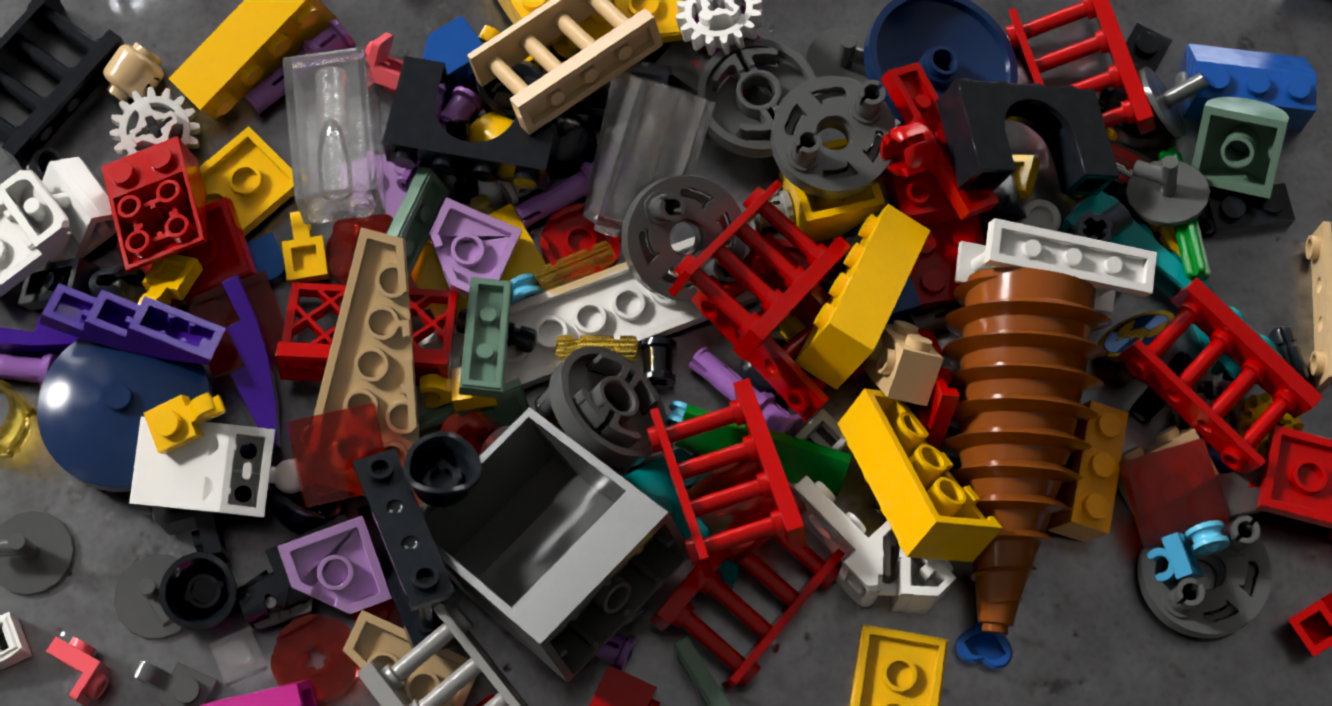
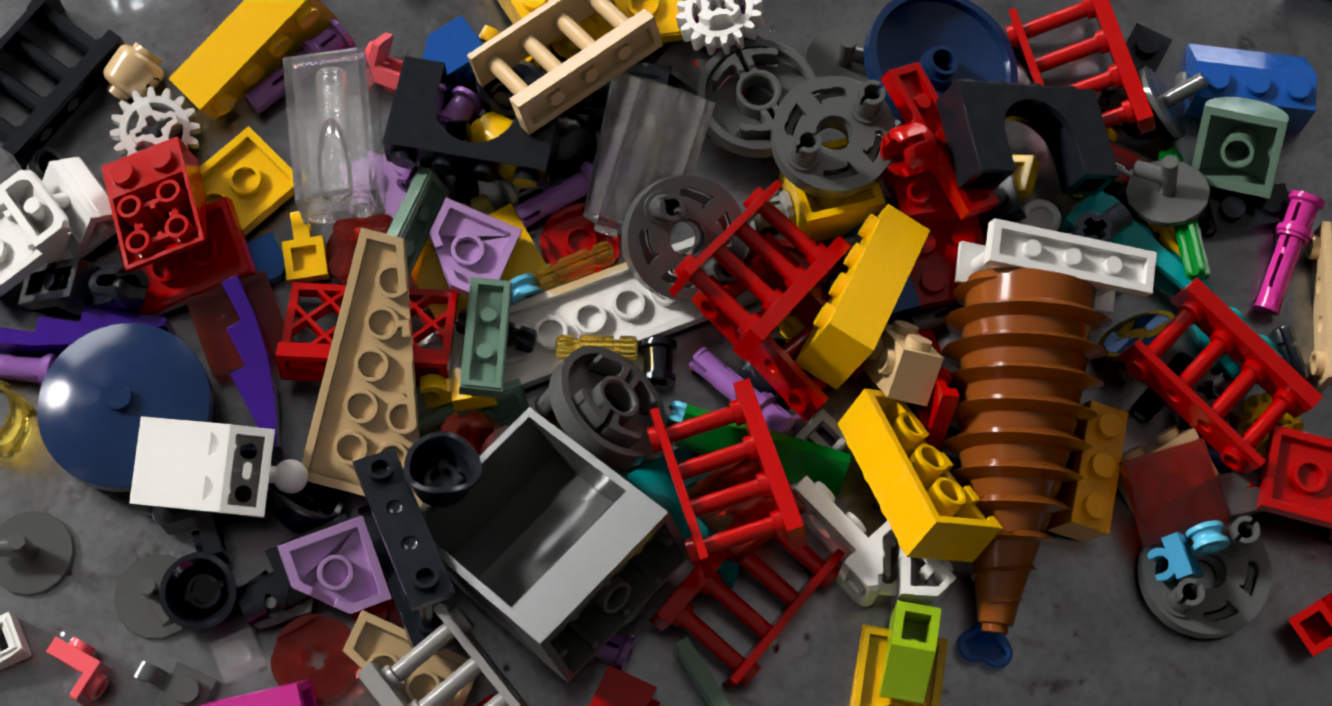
(136, 328): dark purple slope -> none
(171, 278): yellow plate -> none
(179, 420): yellow plate -> none
(327, 446): clear red plate -> none
(910, 652): none -> lime slope
(1292, 235): none -> dark pink pin

